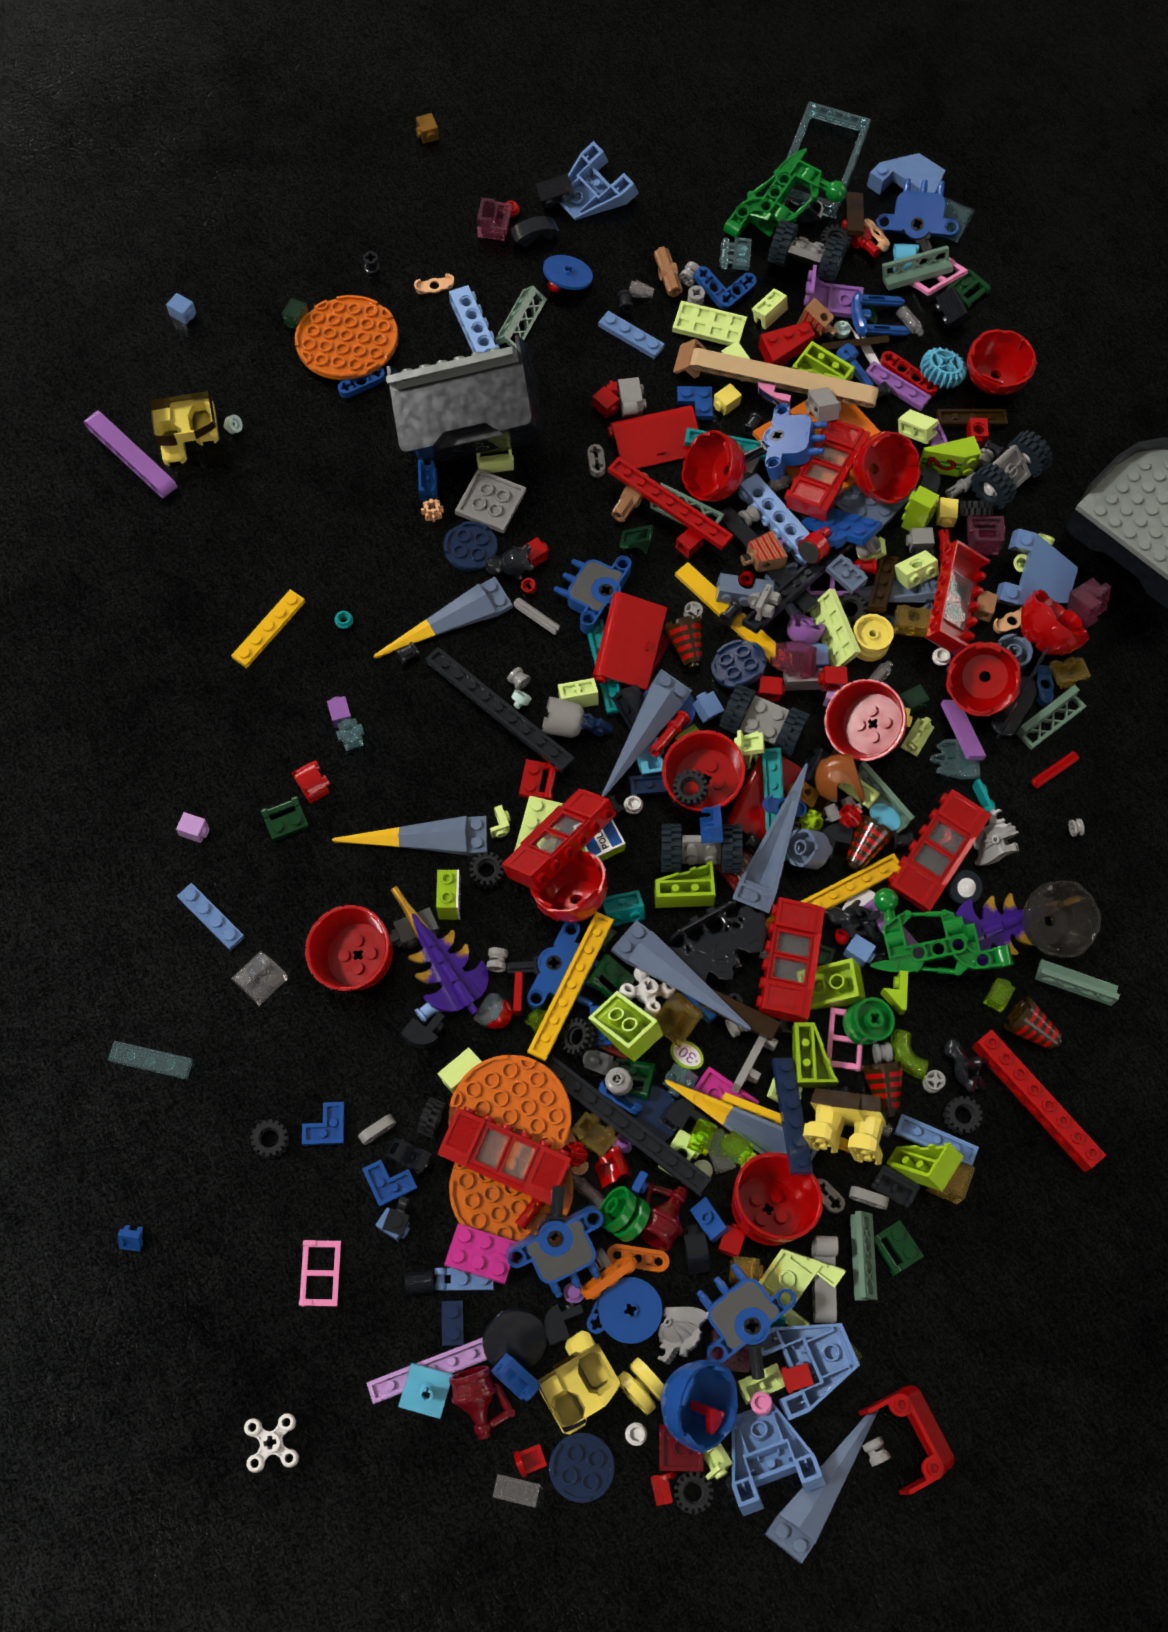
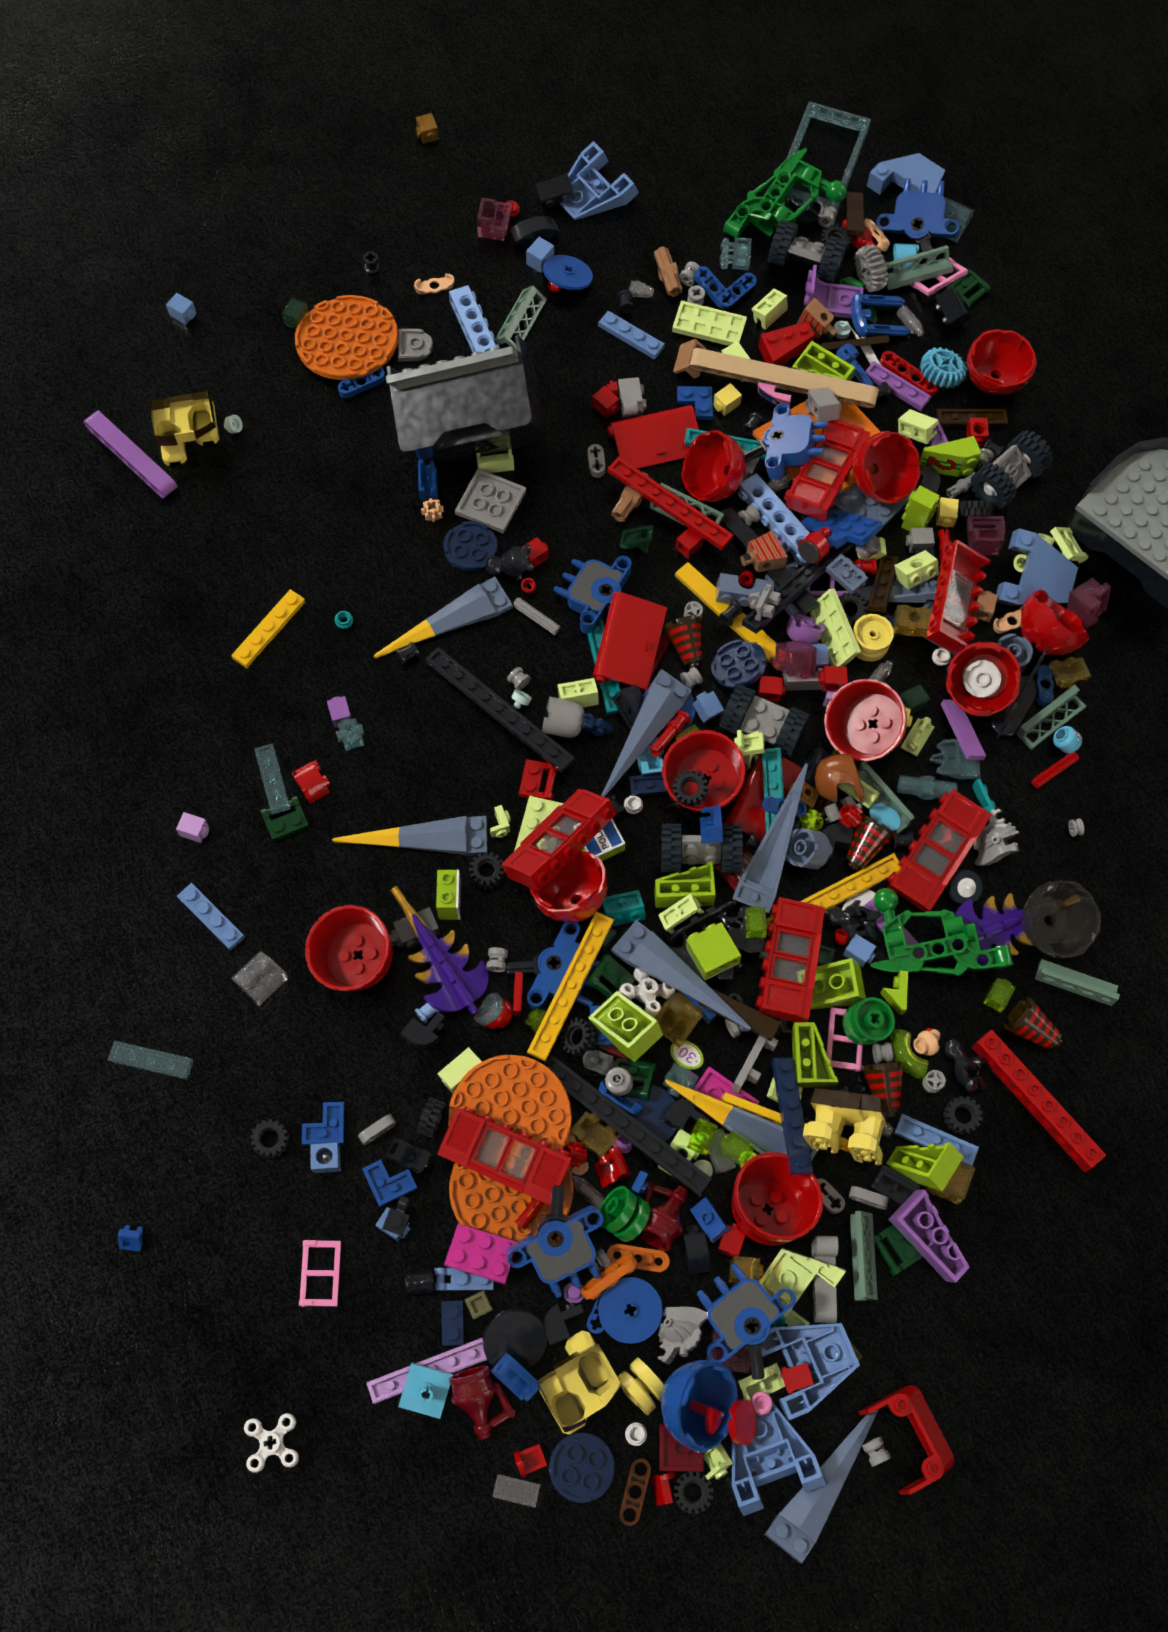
(272, 778): none -> clear light blue tile
(325, 1157): none -> medium blue piece
(413, 345): none -> light grey tile
(478, 1305): none -> olive tile
(538, 253): none -> medium blue piece
(627, 1501): none -> reddish brown beam
(679, 912): none -> yellowish green hinge
(691, 677): none -> light grey wheel
(712, 950): none -> lime piece
(743, 1422): none -> red tile
(755, 922): none -> clear neon green brick
(828, 216): none -> light grey wheel
(850, 281): none -> green arm
(871, 268): none -> light grey gear
(925, 786): none -> clear light blue piece
(927, 1042): none -> light nougat animal
(930, 1237): none -> medium lavender wedge
(982, 678): none -> white tile
(1067, 739): none -> medium azure head
(1068, 545): none -> yellowish green plate

